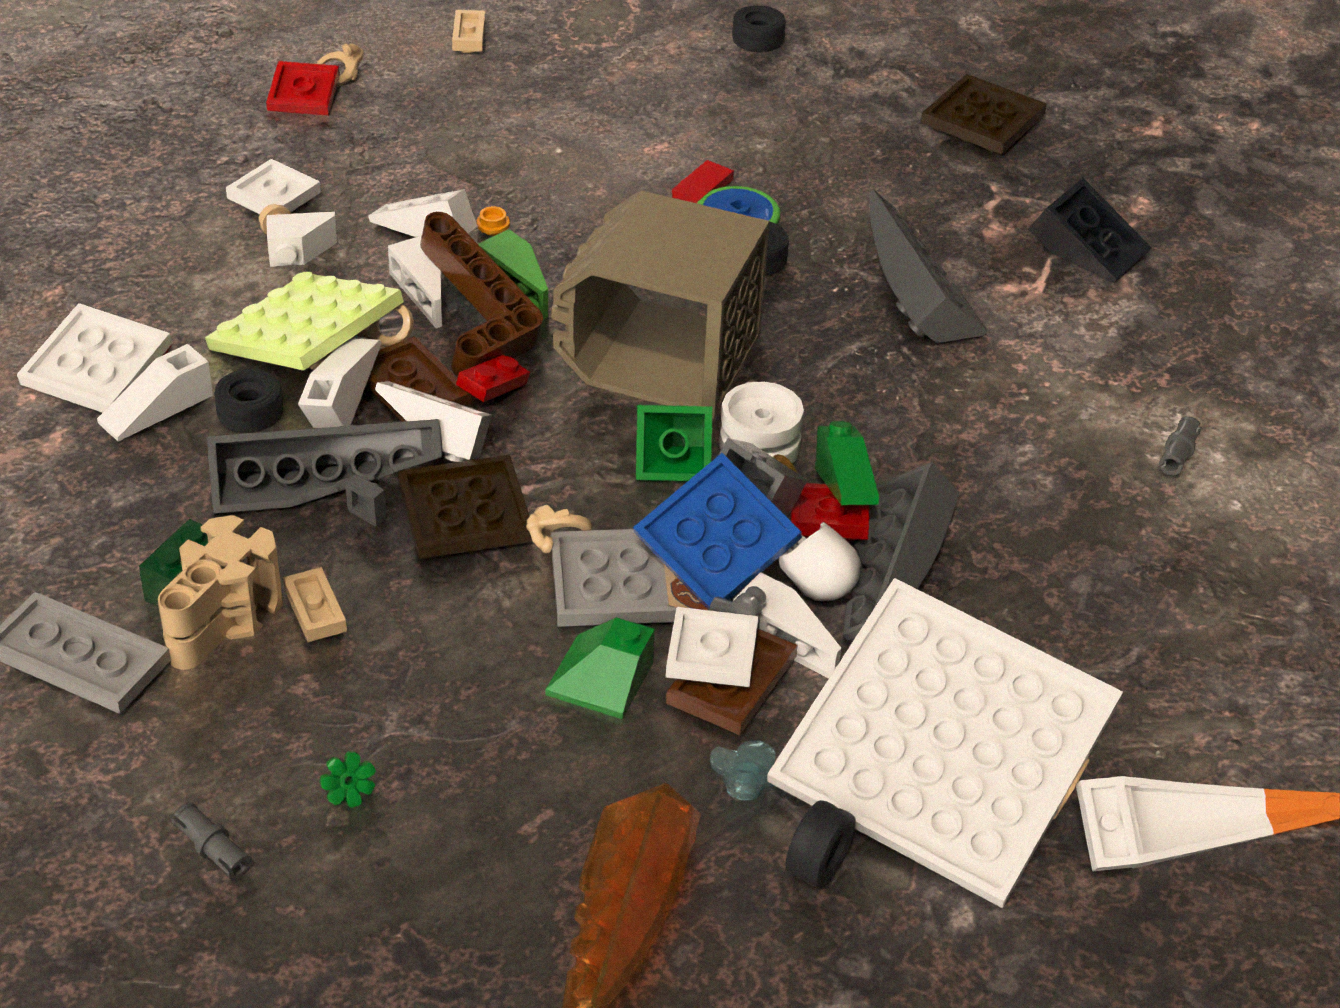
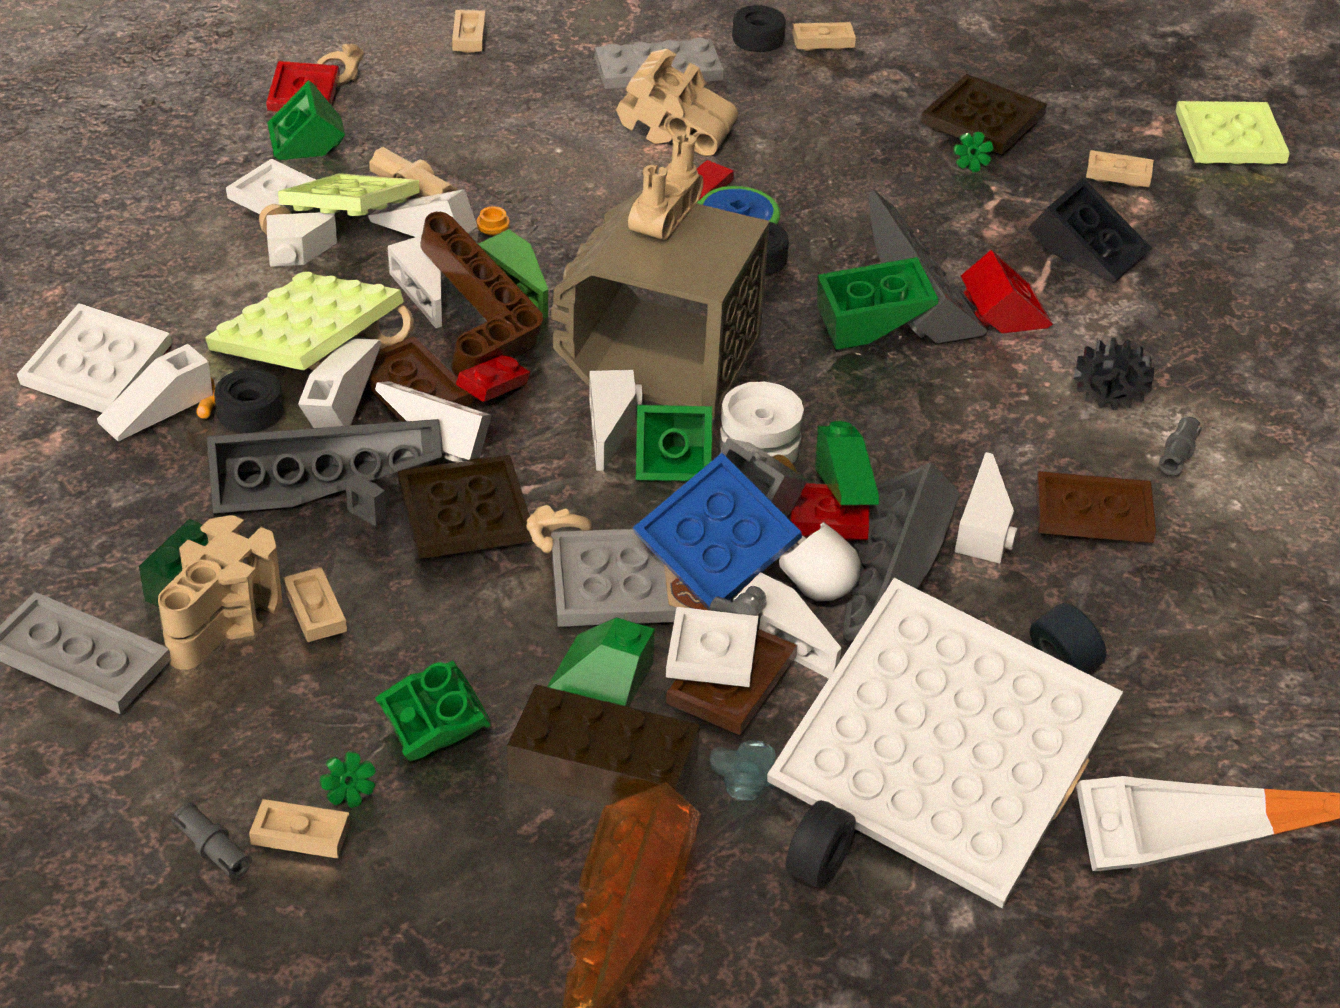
(207, 404): none -> light orange piece
(300, 828): none -> tan plate
(305, 126): none -> green slope
(349, 193): none -> yellowish green plate
(392, 165): none -> tan piece
(433, 709): none -> green slope
(598, 747): none -> dark brown piece
(612, 410): none -> white slope
(621, 62): none -> light grey plate
(667, 195): none -> tan piece
(676, 104): none -> tan connector
(823, 35): none -> tan plate
(872, 300): none -> green slope
(973, 151): none -> green plant
(988, 516): none -> white slope
(1003, 296): none -> red slope
(1069, 638): none -> black wheel
(1095, 507): none -> reddish brown plate
(1114, 373): none -> black gear
(1119, 169): none -> tan plate
(1231, 132): none -> yellowish green plate

